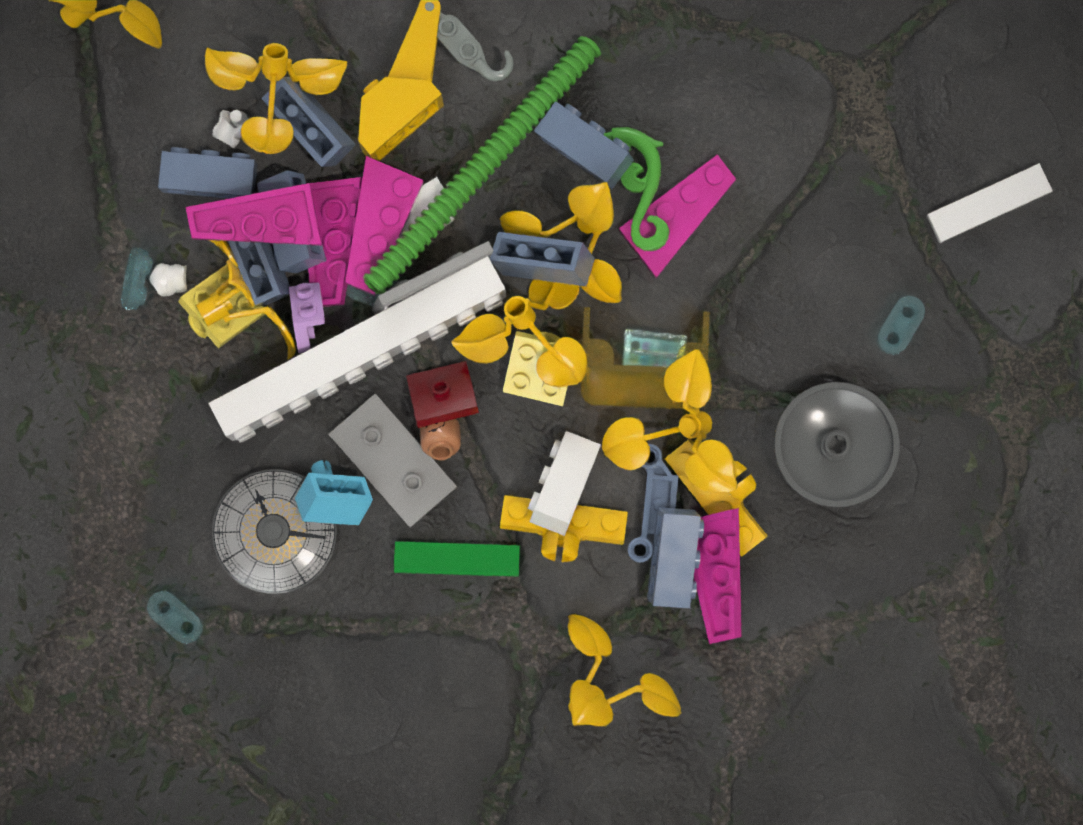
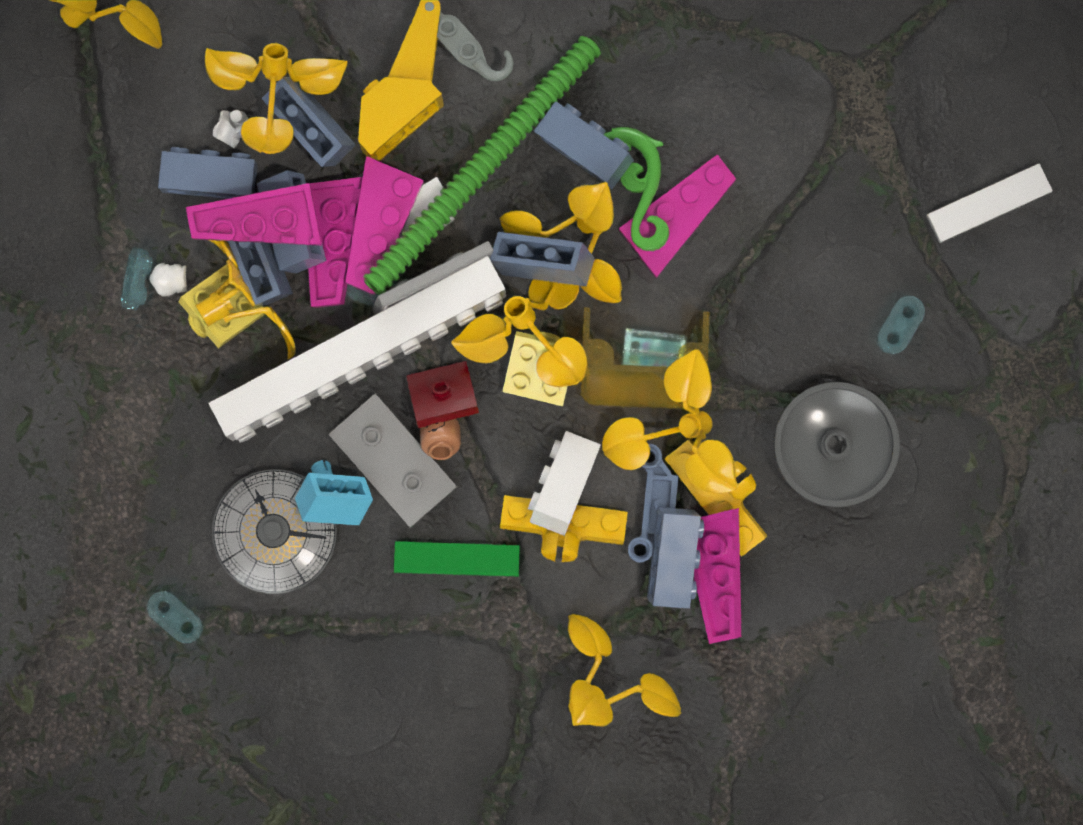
(306, 312): lavender bracket -> none

